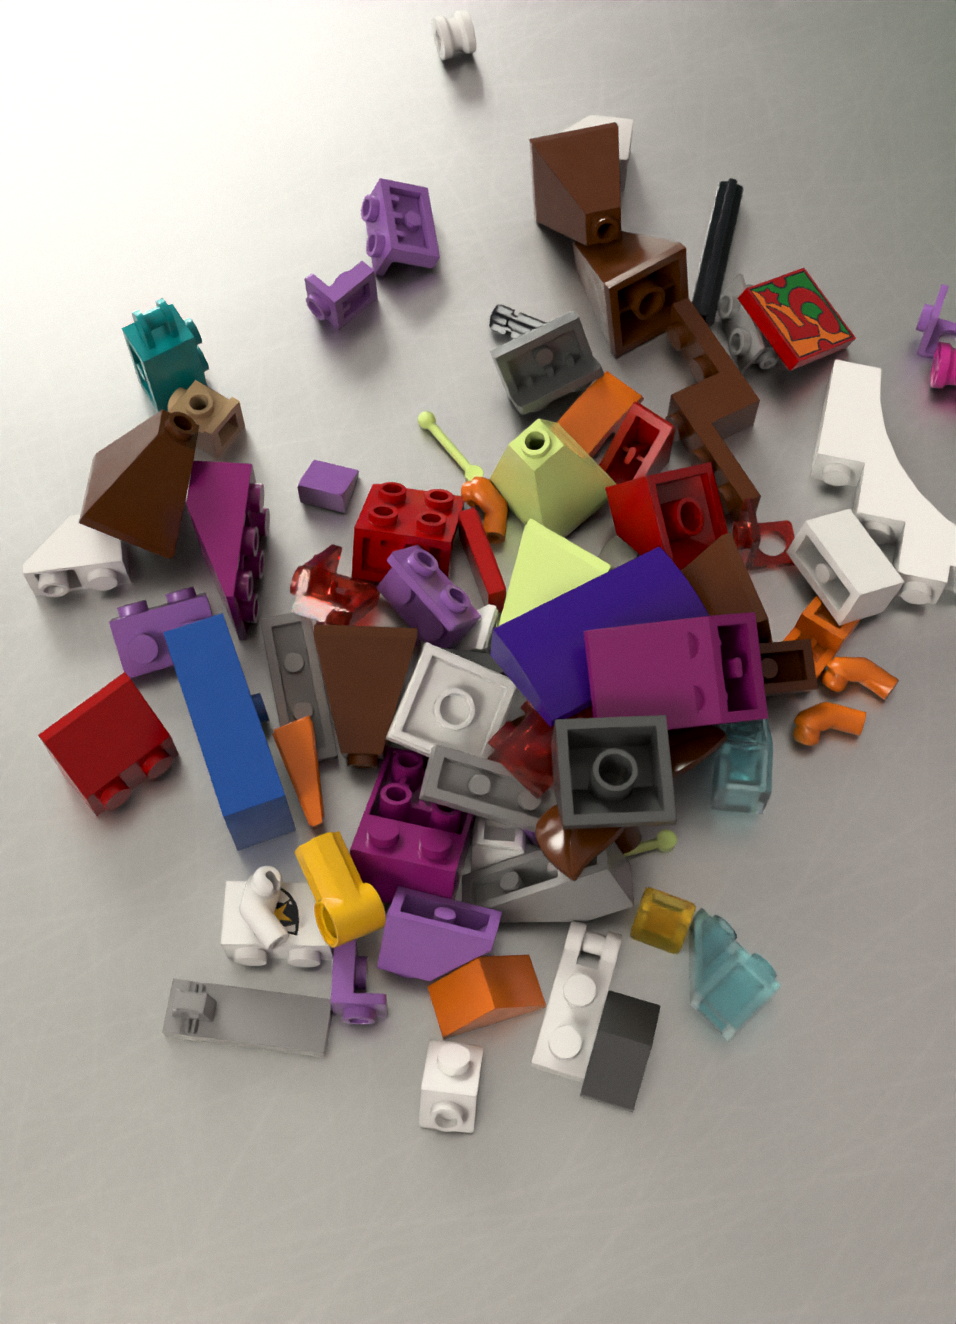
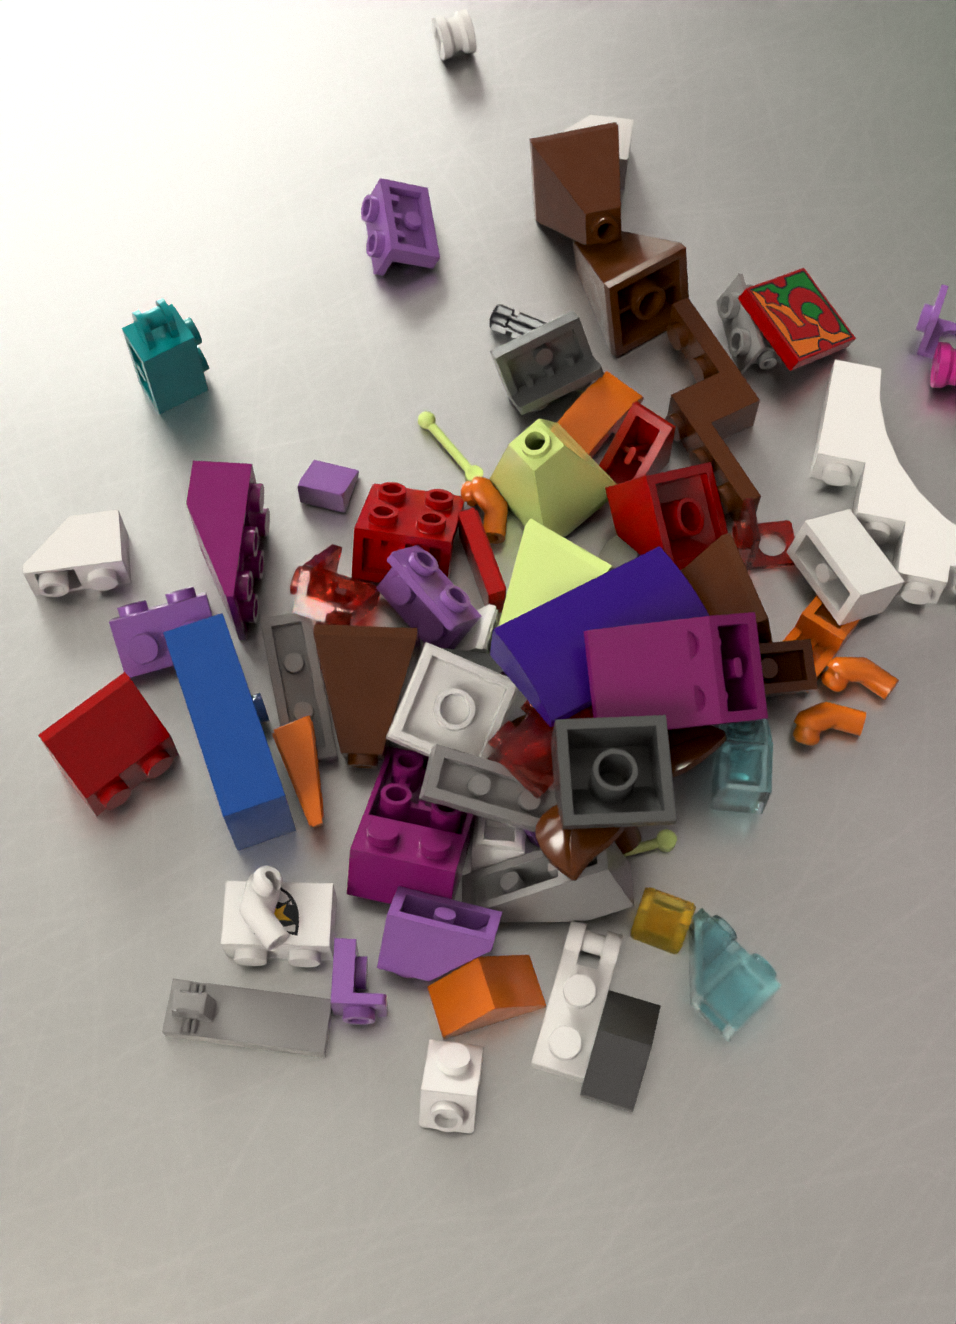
(142, 483): reddish brown slope -> none
(216, 415): tan brick -> none
(343, 904): yellow piece -> none
(345, 298): medium lavender bracket -> none
(717, 249): black axle -> none

